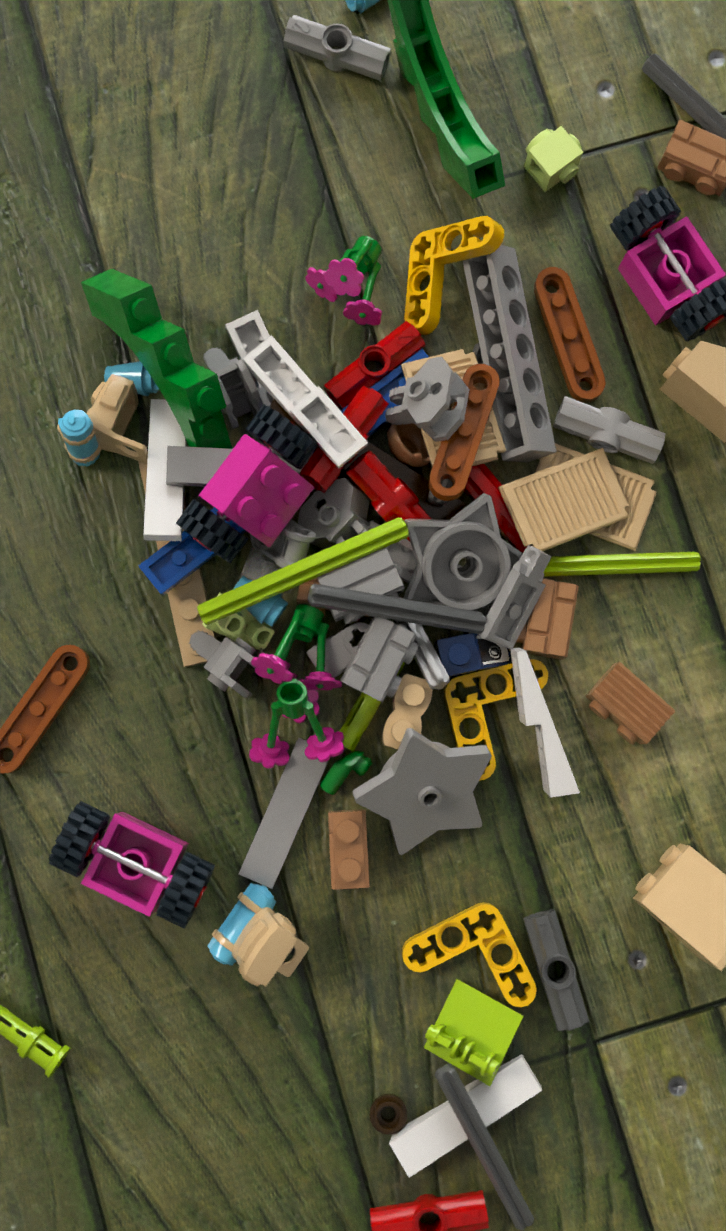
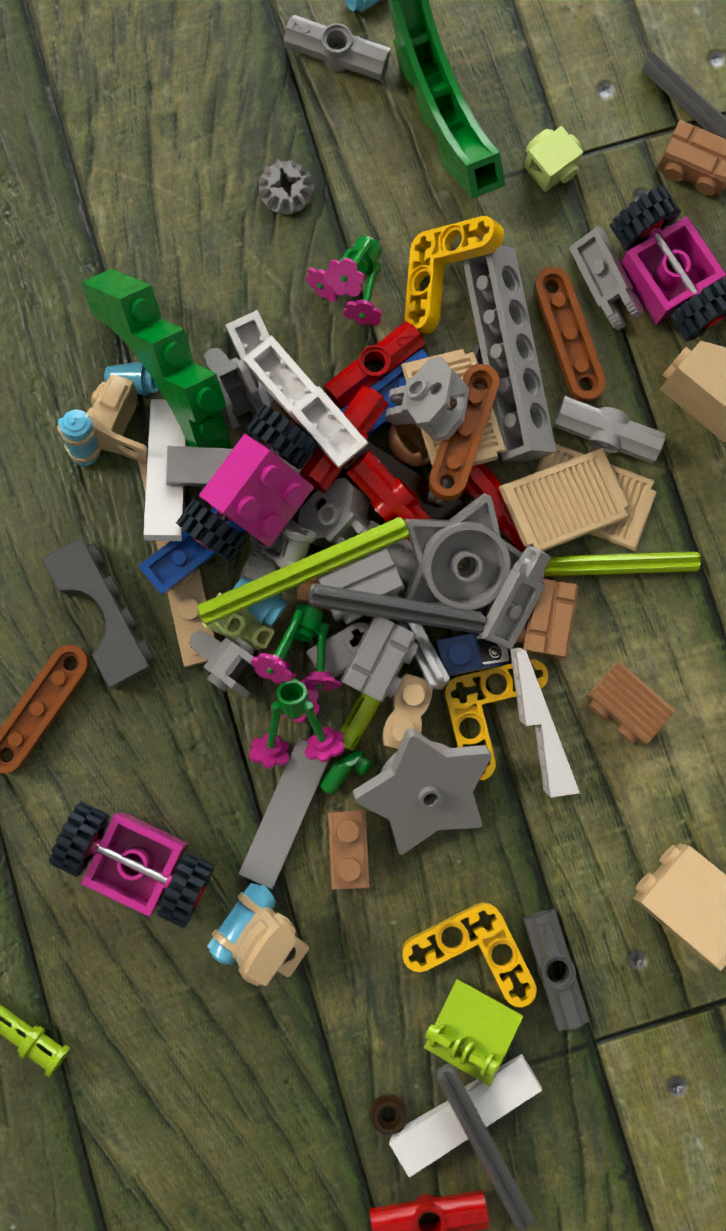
(120, 654): none -> dark grey arch
(276, 198): none -> light grey gear
(605, 276): none -> light grey hinge

